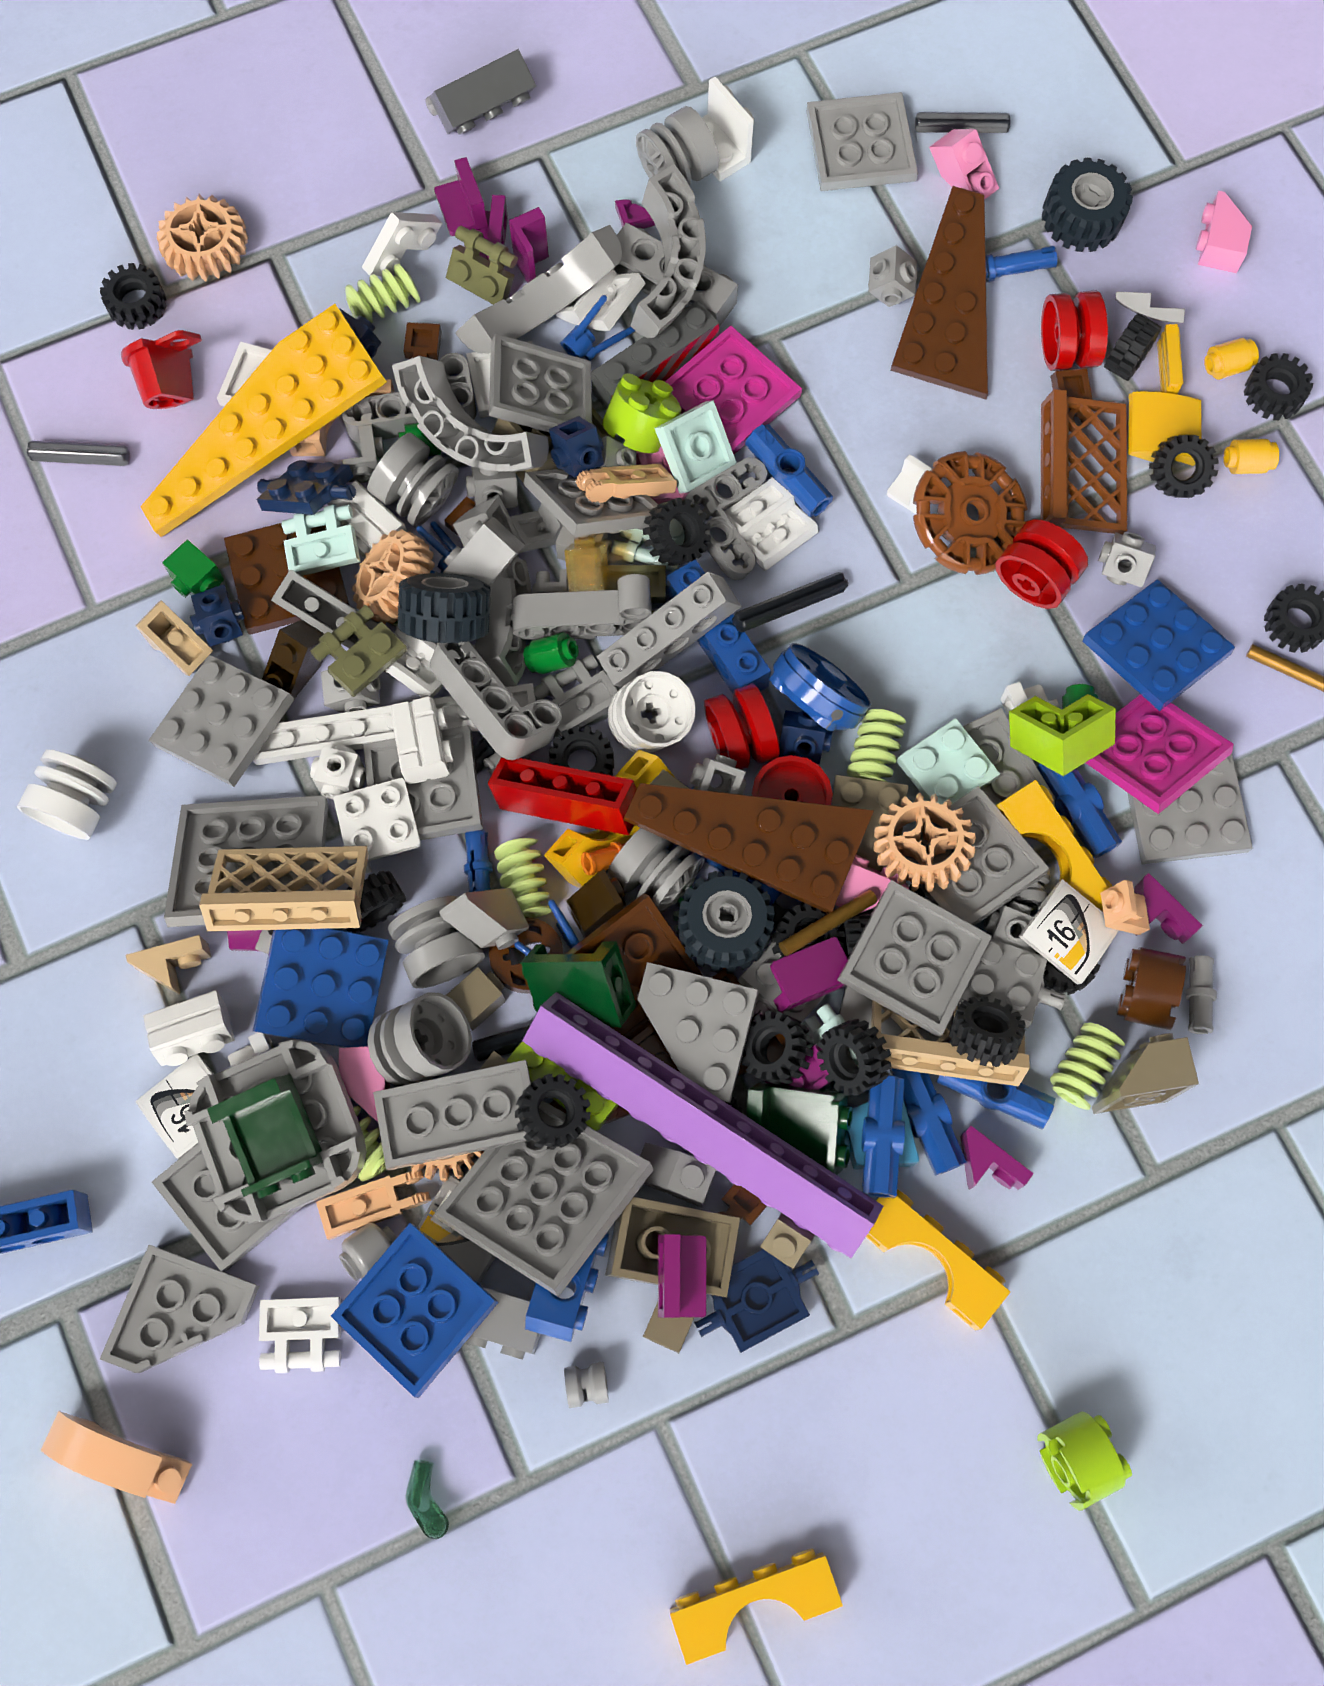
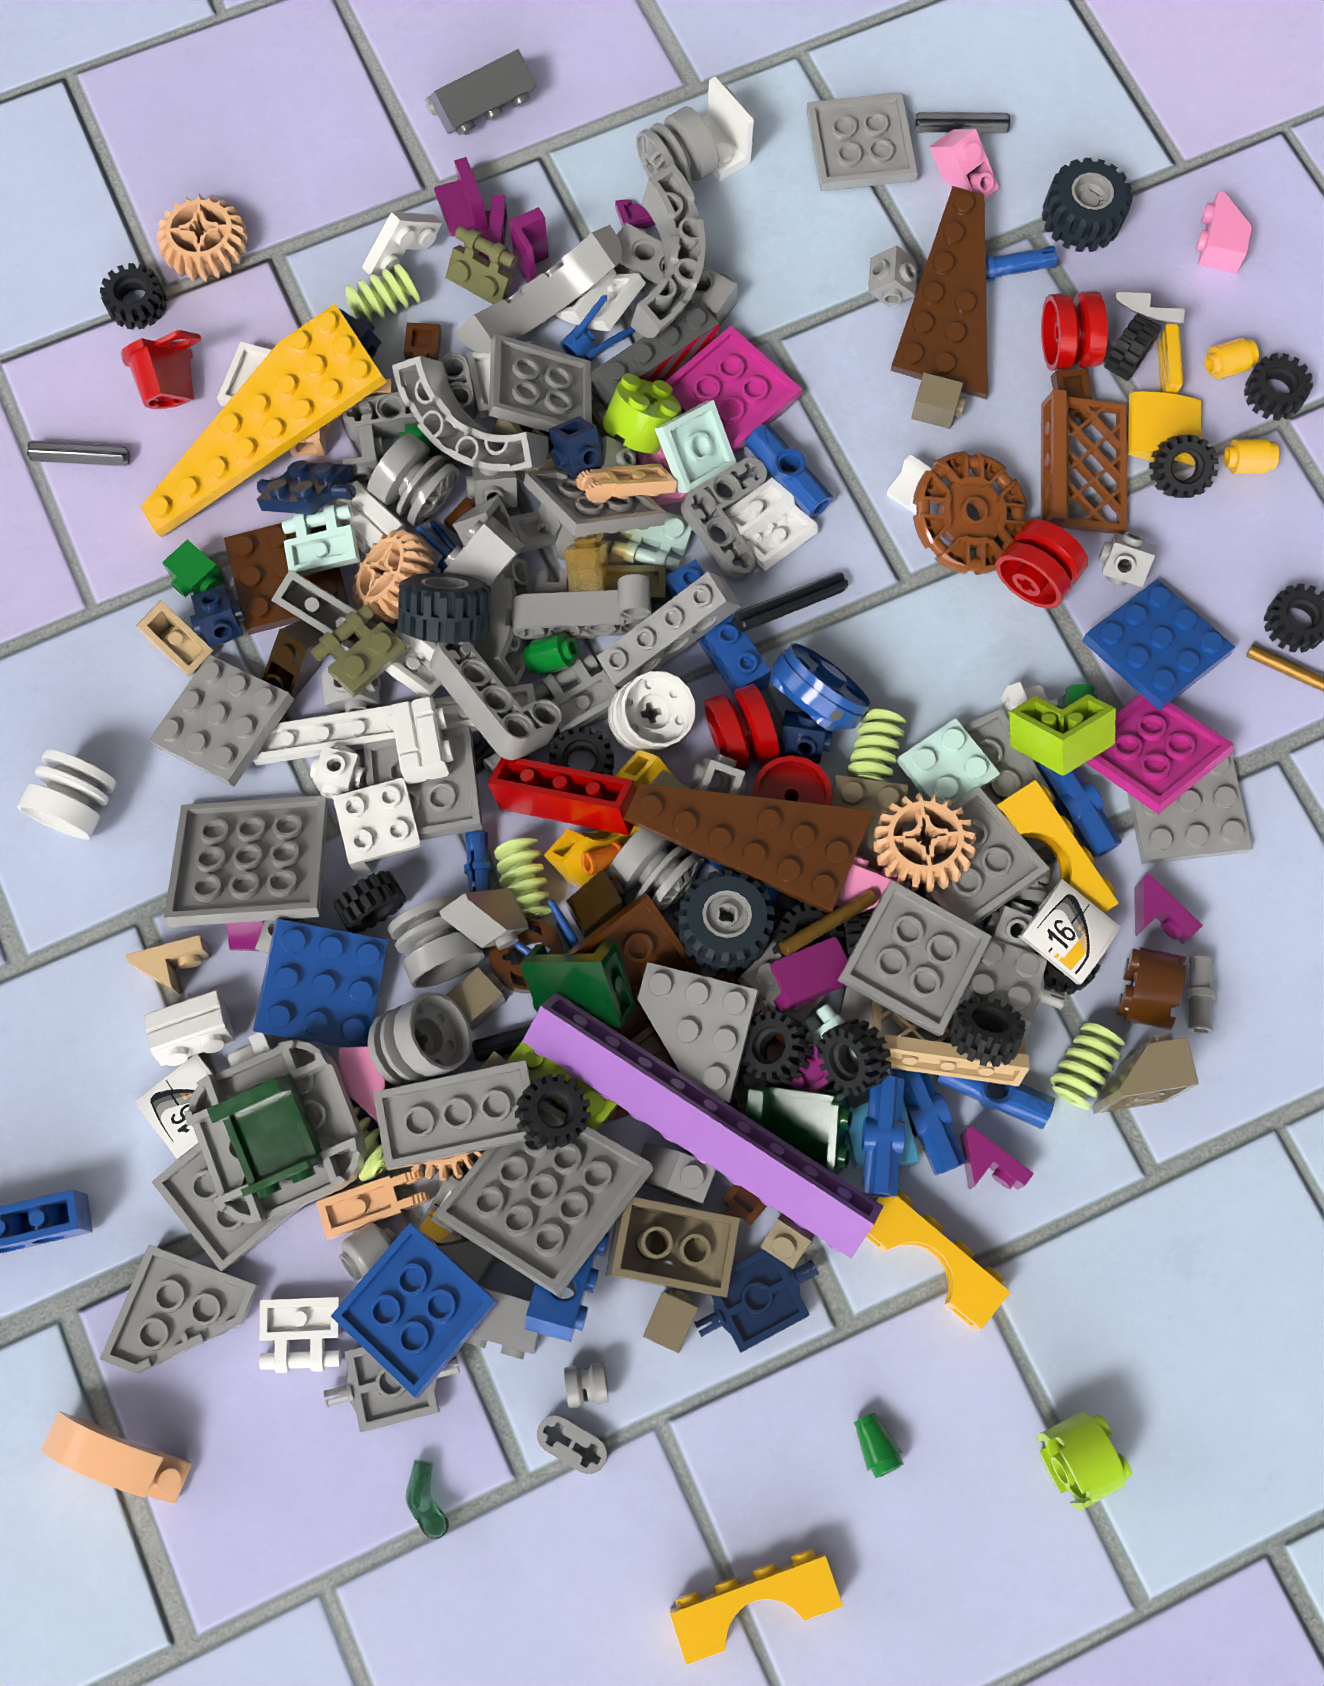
(286, 906): tan fence -> none
(379, 1396): none -> light grey plate
(567, 1453): none -> light grey beam
(681, 1276): magenta panel -> none
(693, 529): black tyre -> none
(877, 1446): none -> green cone
(938, 401): none -> dark tan brick
(1125, 909): light nougat bracket -> none

